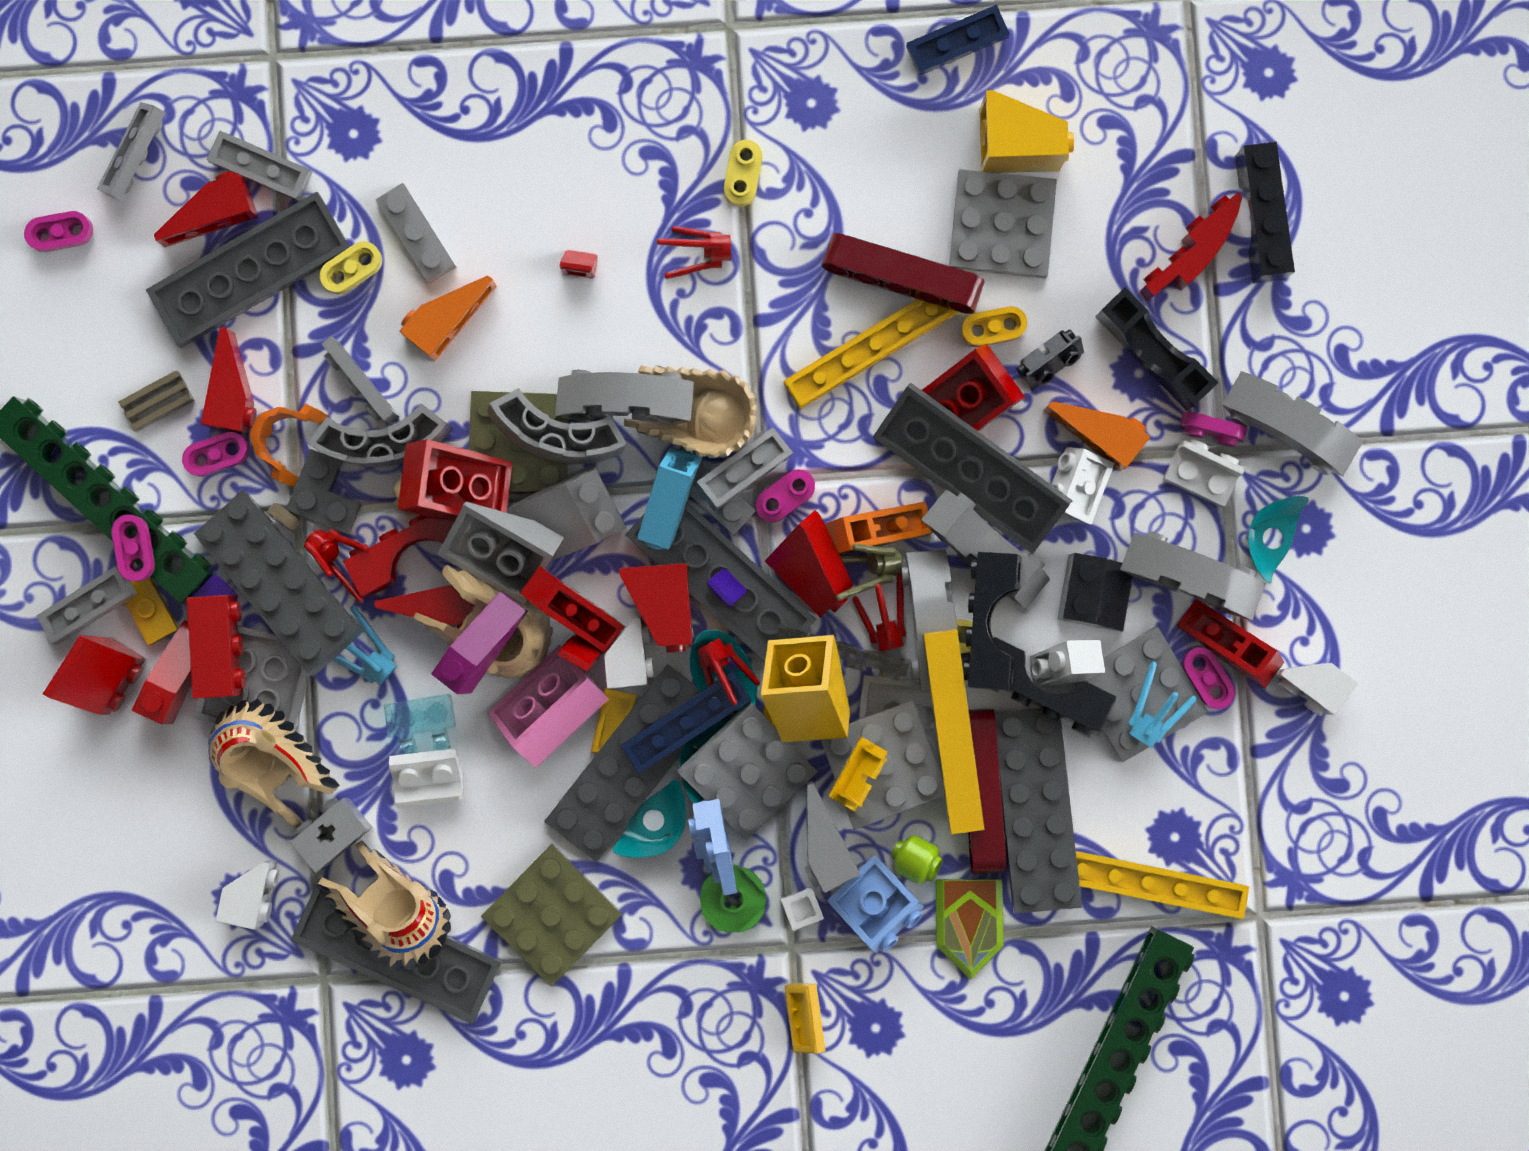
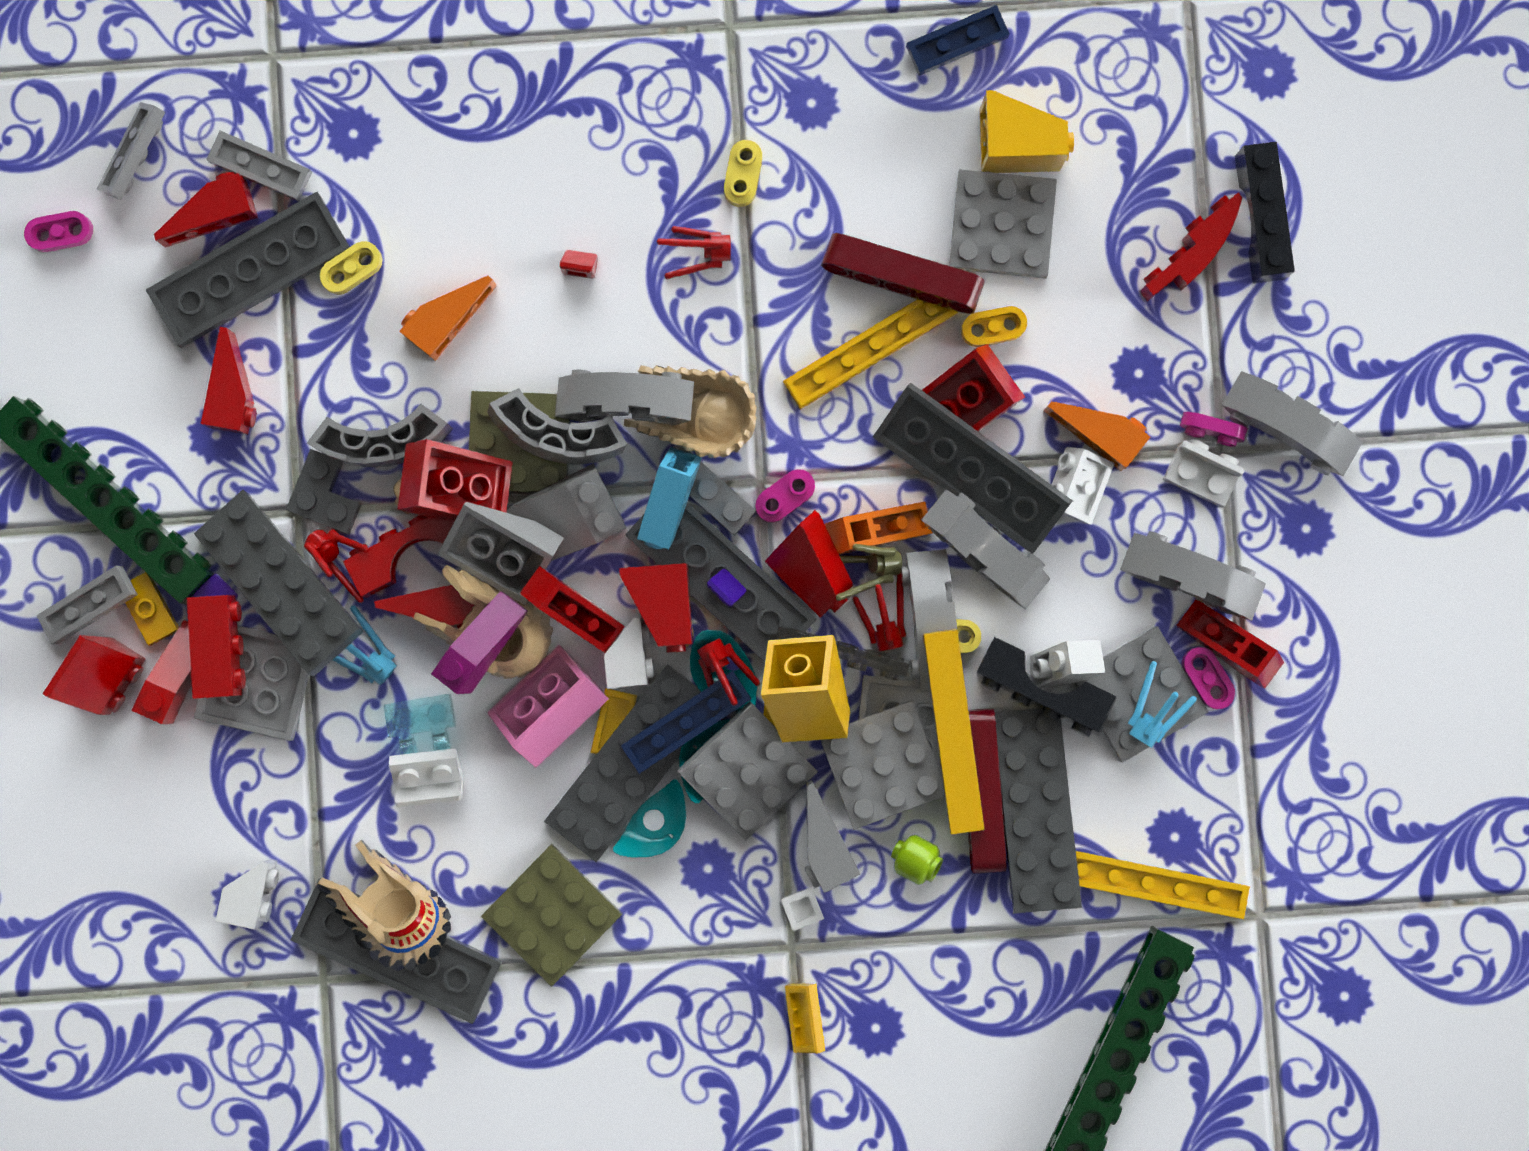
(131, 549): dark pink plate -> none
(147, 391): dark tan tile -> none
(217, 454): dark pink plate -> none
(259, 752): tan piece -> none
(263, 428): orange helmet -> none
(283, 517): dark tan tile -> none
(349, 827): light grey brick -> none
(358, 381): light grey plate -> none
(415, 233): light grey plate -> none
(580, 652): red slope -> none
(713, 843): light blue plate -> none
(734, 918): bright green plate -> none
(743, 469): light grey plate -> none
(864, 761): yellow hinge -> none
(876, 905): light blue plate -> none
(969, 921): tile -> none
(995, 578): black arch -> none
(1063, 351): black hinge -> none
(1095, 592): black slope -> none
(1174, 370): black arch -> none
(1280, 515): teal piece -> none
(1320, 684): white slope -> none

